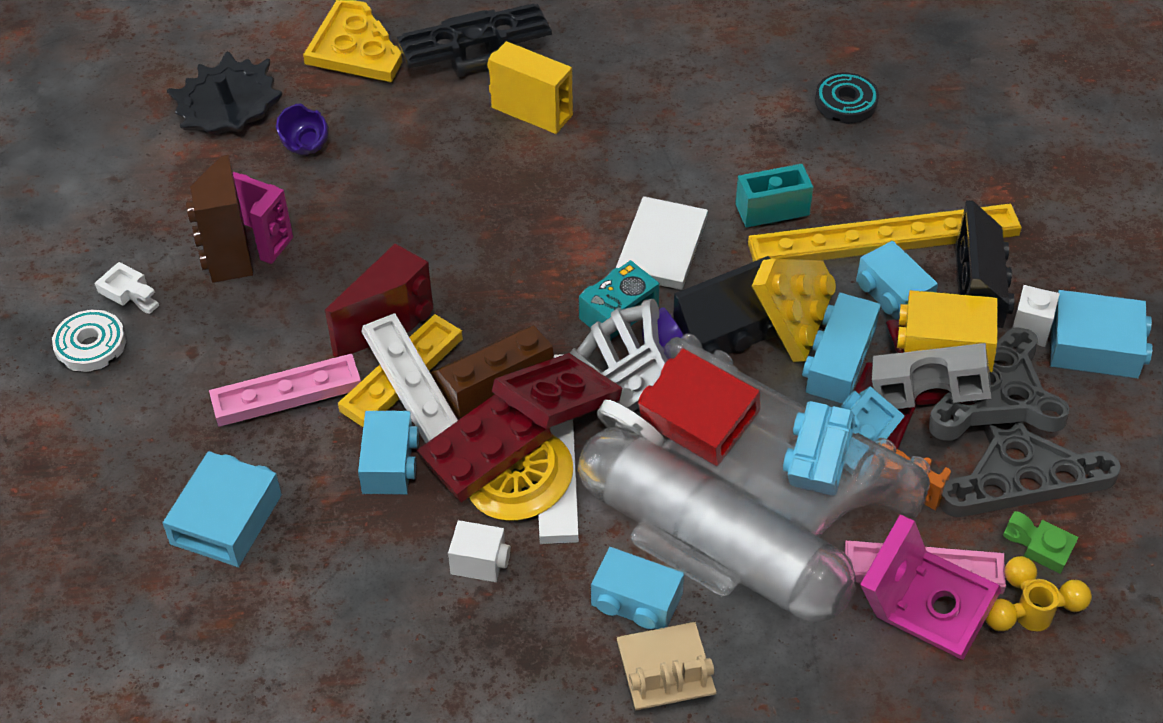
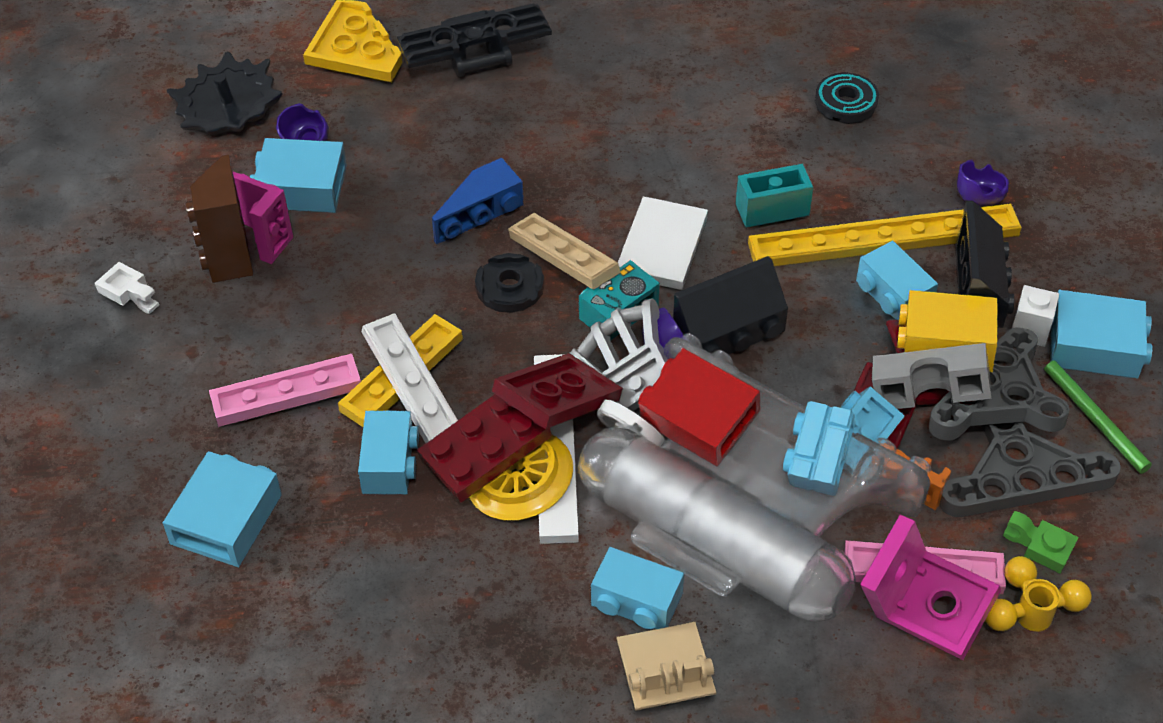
(83, 325): white tile -> none
(305, 170): none -> medium azure brick
(393, 284): dark red slope -> none
(471, 378): reddish brown slope -> none
(478, 551): white brick -> none
(480, 198): none -> blue slope
(509, 297): none -> black tile
(530, 87): yellow brick -> none
(564, 251): none -> tan tile
(795, 300): yellow plate -> none
(841, 347): medium azure brick -> none
(982, 185): none -> dark purple hair
(1098, 417): none -> bright green bar

